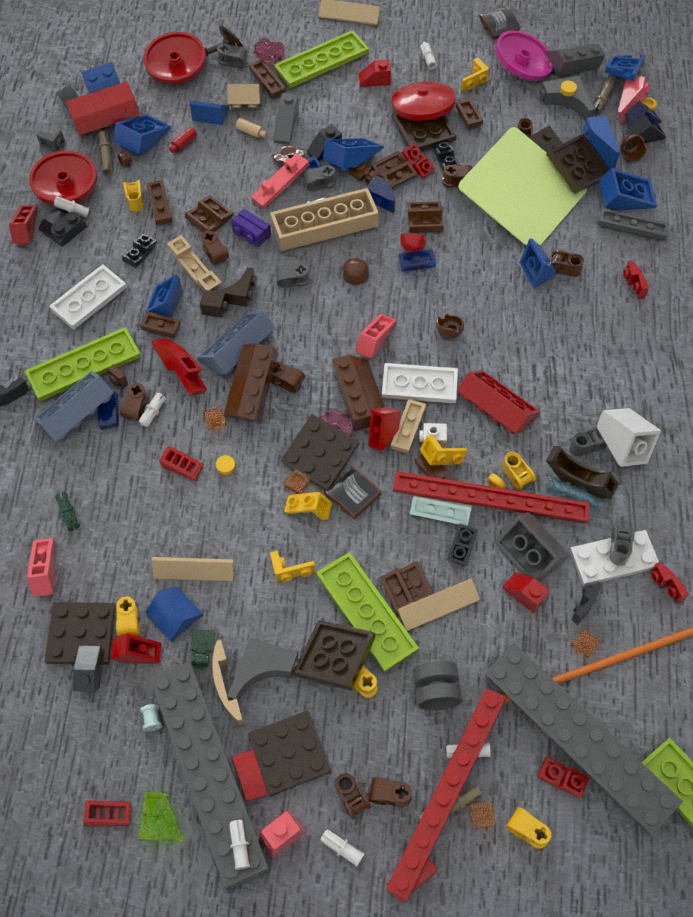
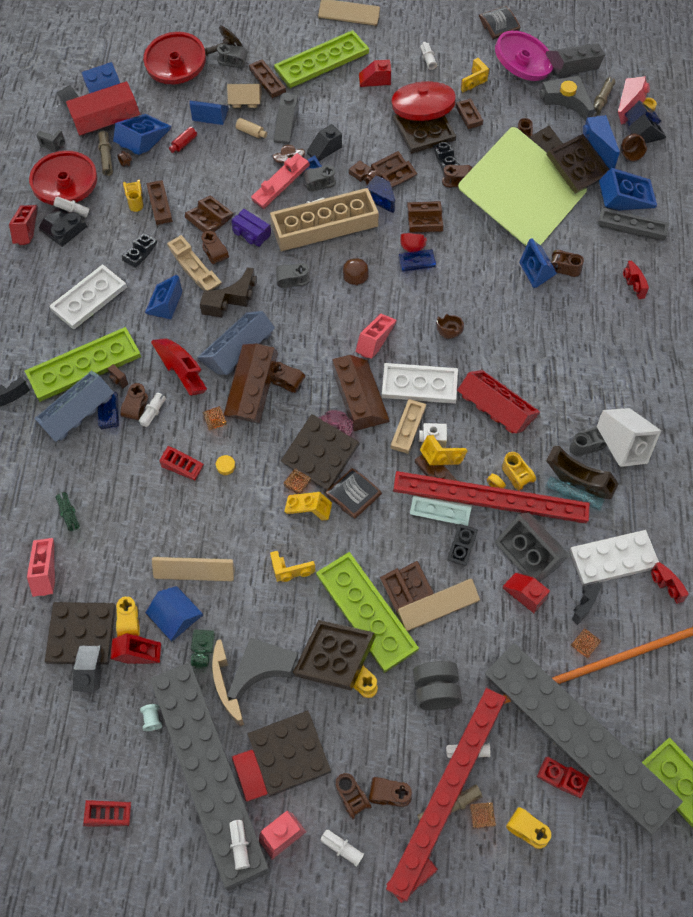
(158, 819): clear neon green slope -> none
(160, 324): reddish brown plate -> none
(268, 50): clear pink plate -> none
(349, 152): blue slope -> none
(383, 427): red slope -> none
(419, 162): red slope -> none
(621, 541): dark grey piece -> none
(625, 66): blue wing -> none

